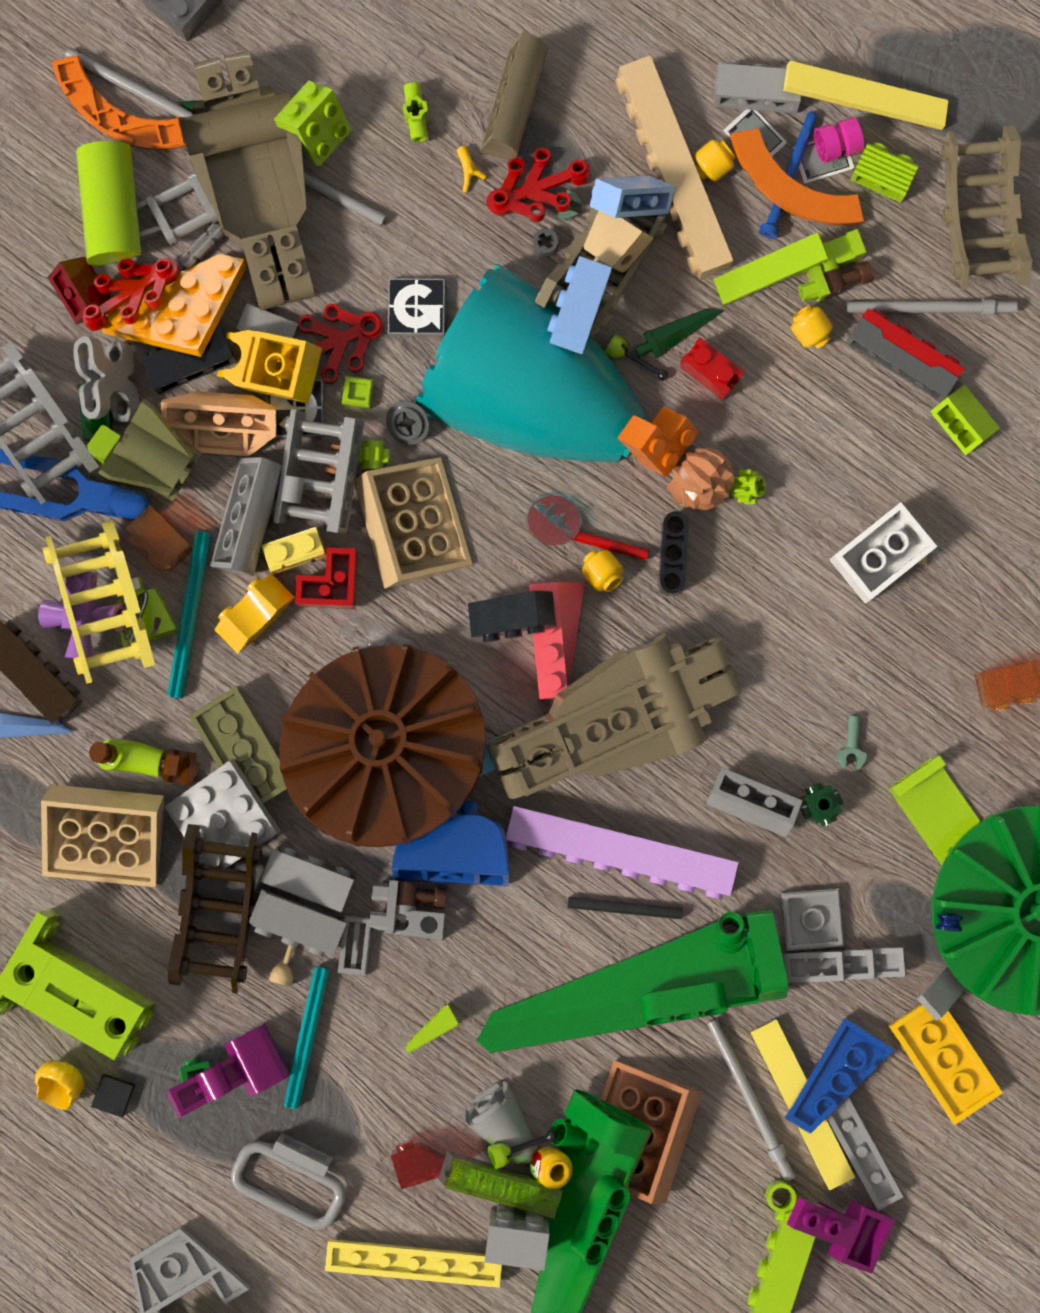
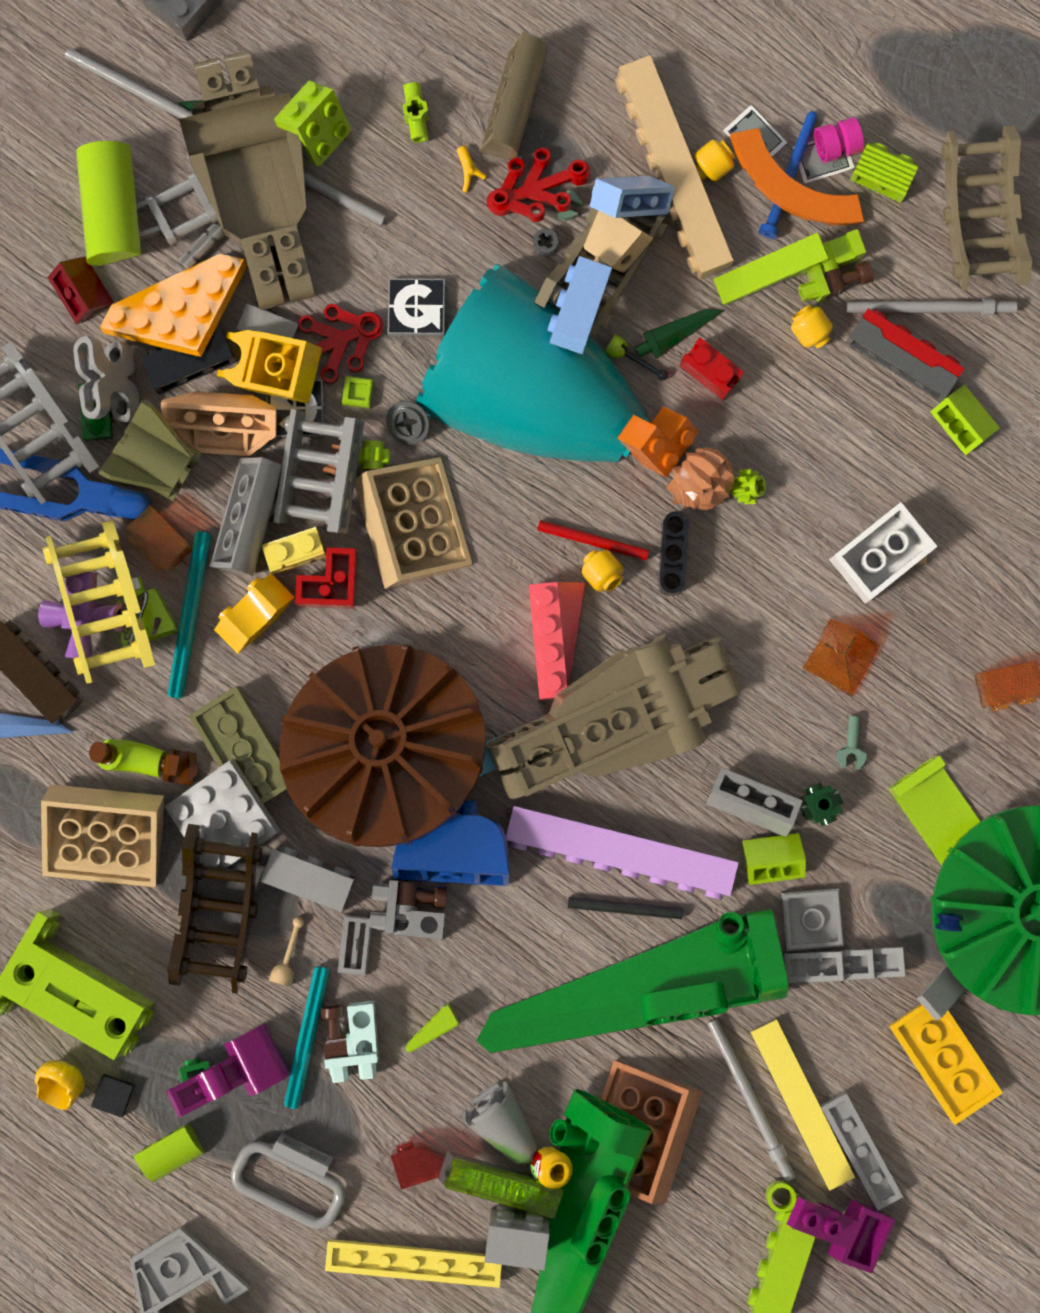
(103, 444): lime slope -> none
(109, 119): orange tile -> none
(160, 274): red plant -> none
(169, 1153): none -> lime brick
(292, 489): light grey hinge -> none
(297, 924): light grey brick -> none
(353, 1048): none -> light aqua hips
(501, 1154): hinge -> none
(512, 615): black brick -> none
(553, 519): clear light blue piece -> none
(753, 88): light grey brick -> none
(774, 859): none -> lime brick
(839, 1071): blue wing -> none
(841, 656): none -> clear orange slope
(865, 95): light yellow tile -> none

